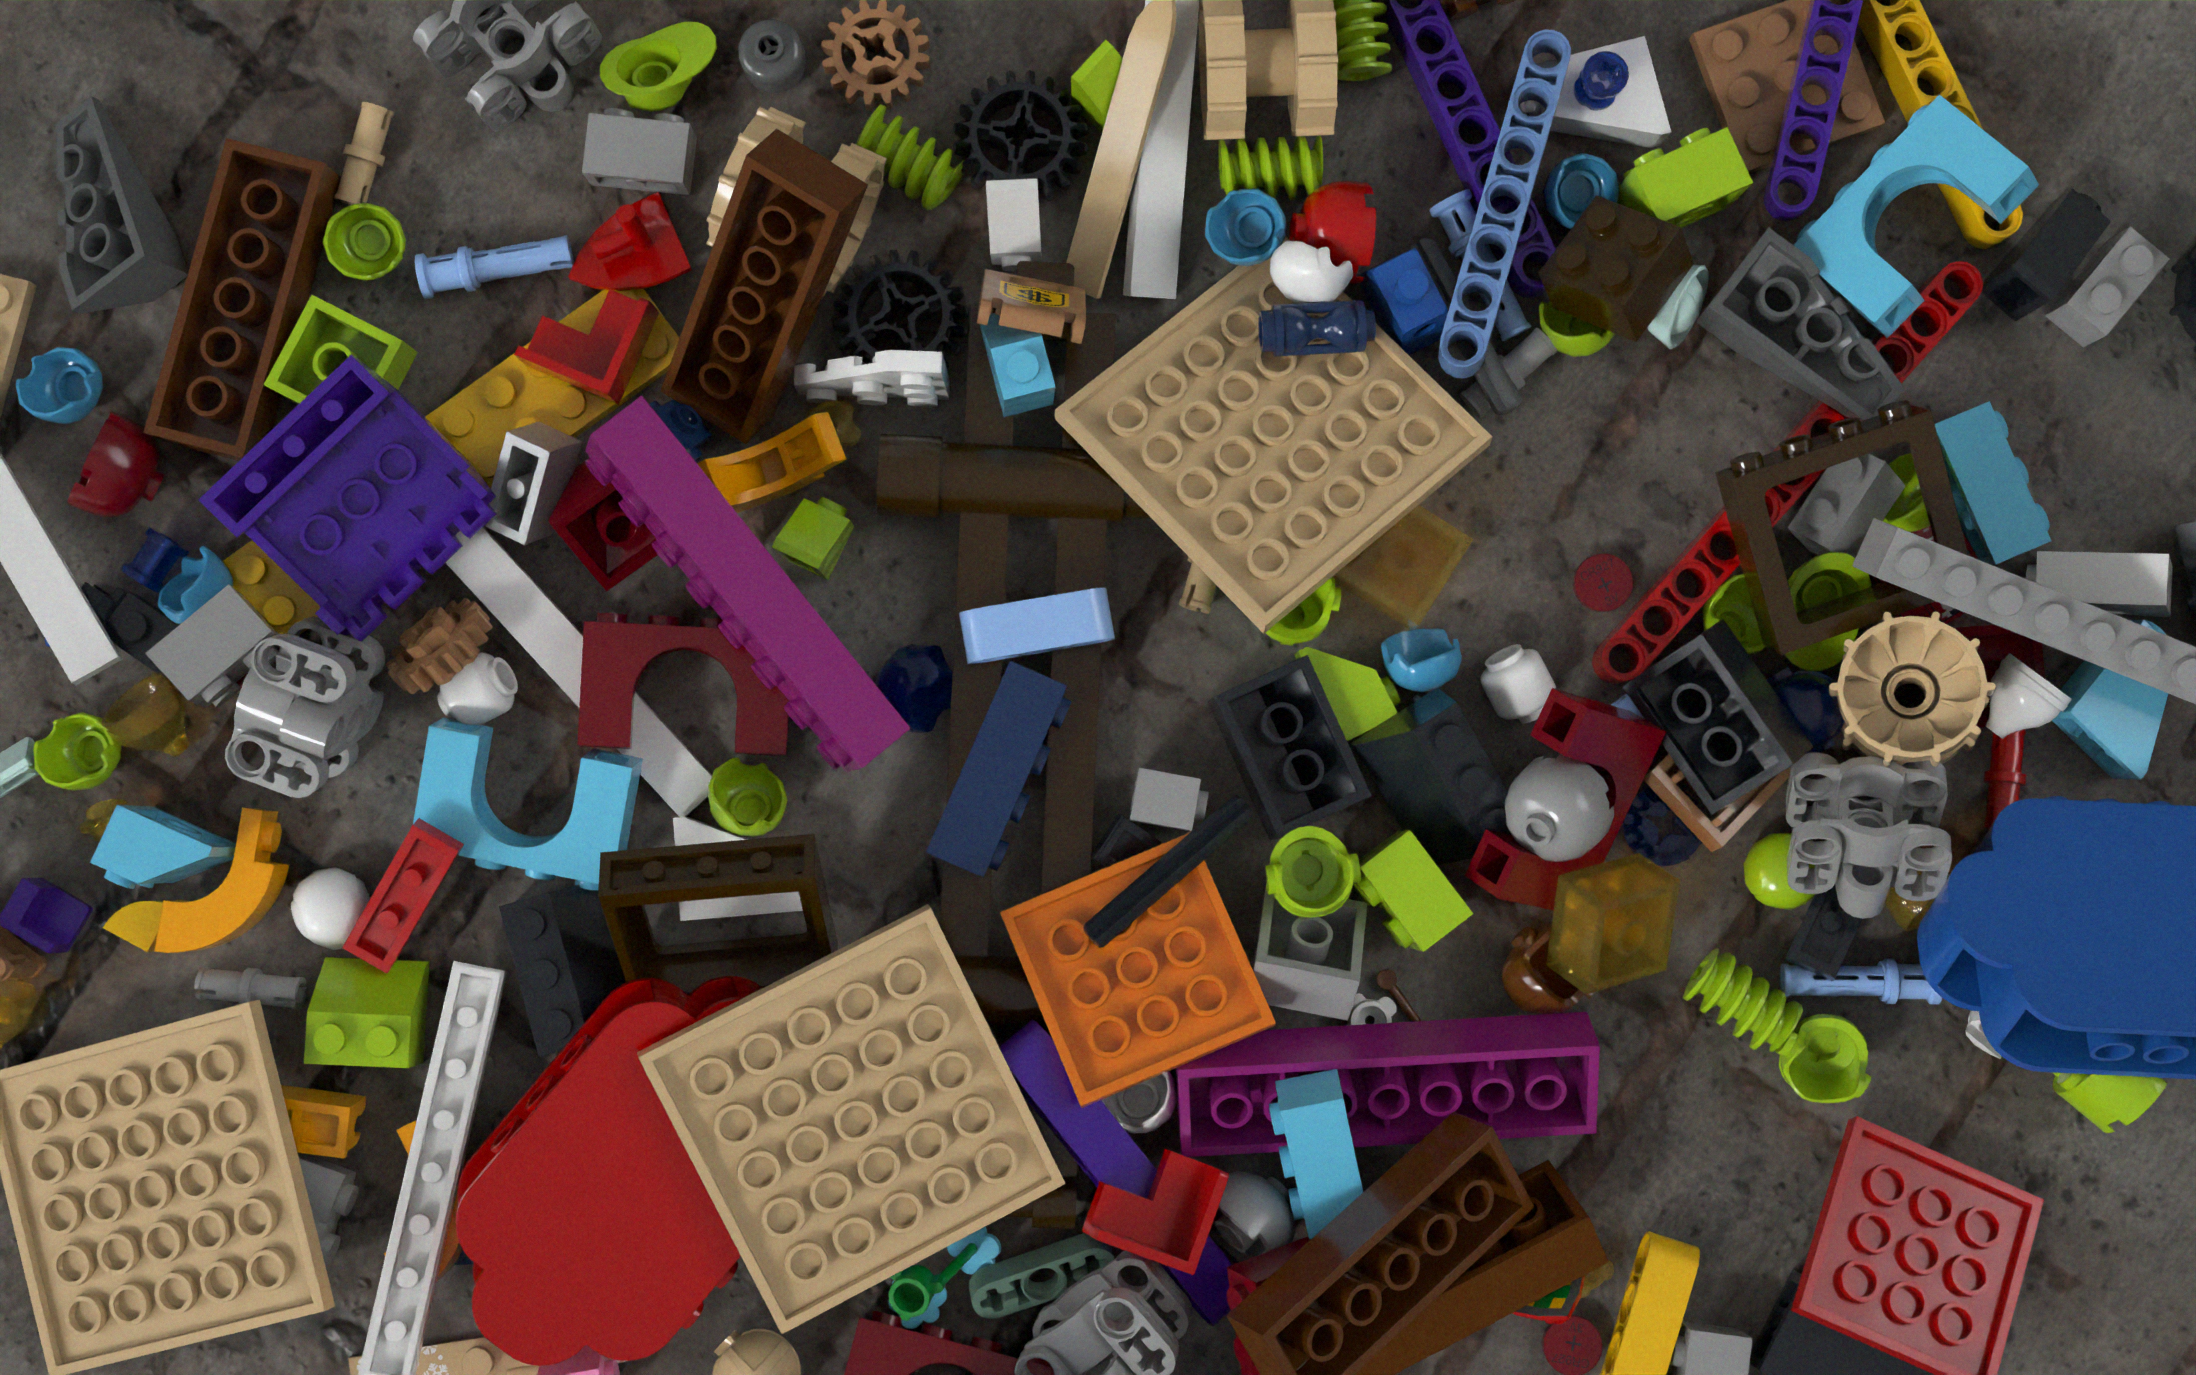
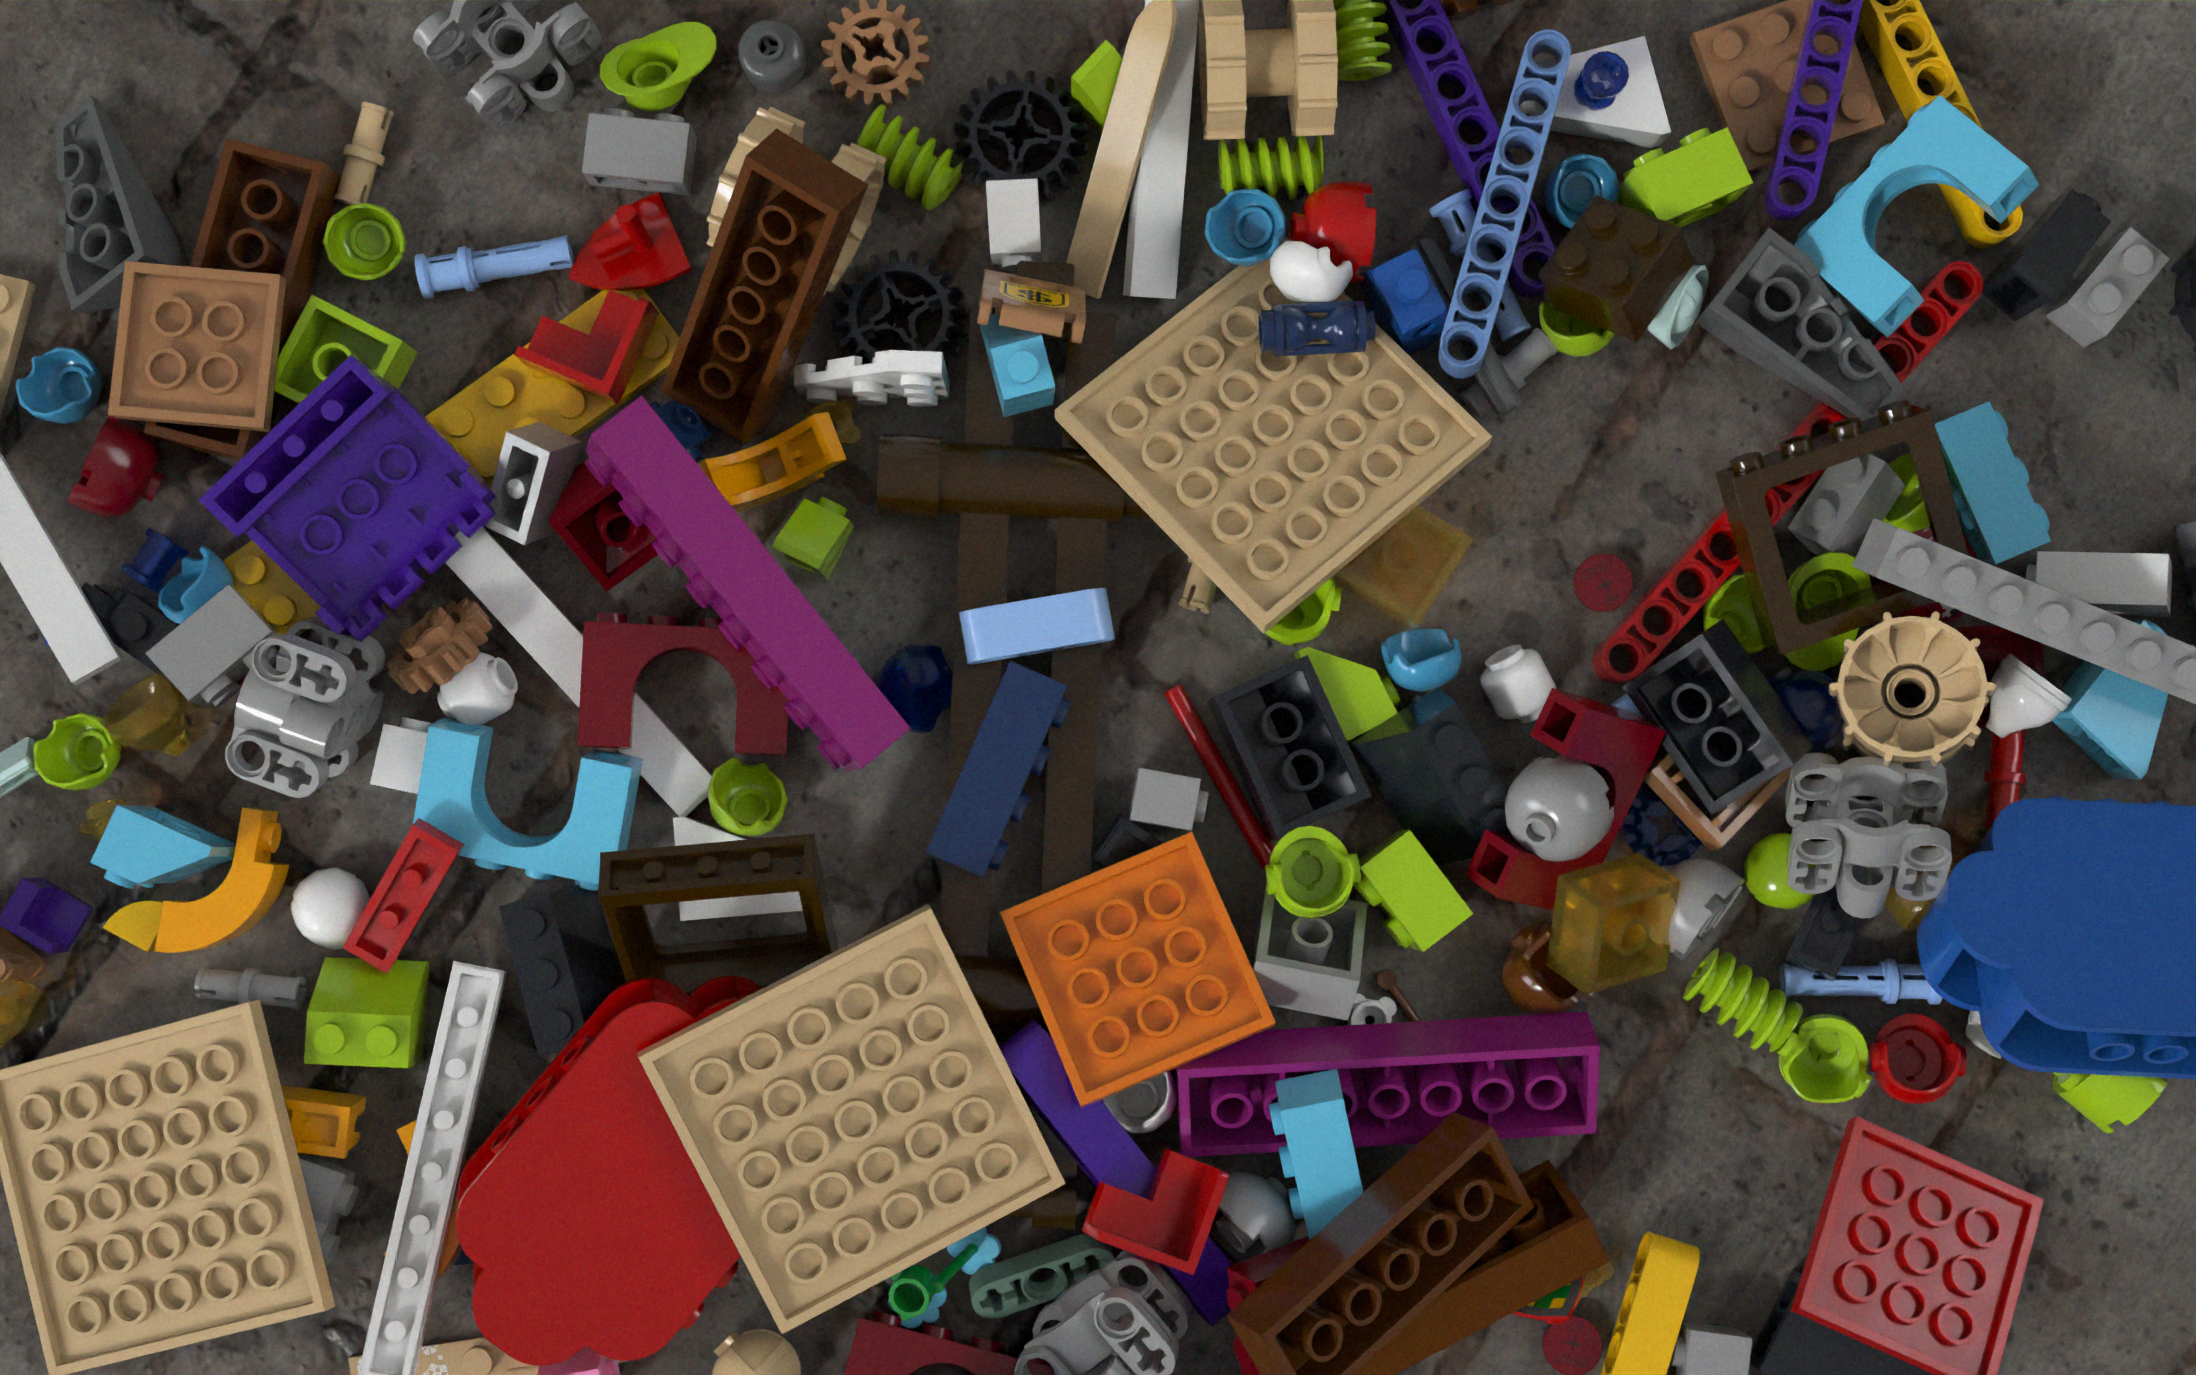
(197, 346): none -> medium nougat plate
(401, 755): none -> white brick
(1168, 871): black axle -> none
(1220, 774): none -> red bar
(1702, 902): none -> light grey cylinder
(1915, 1059): none -> red cap

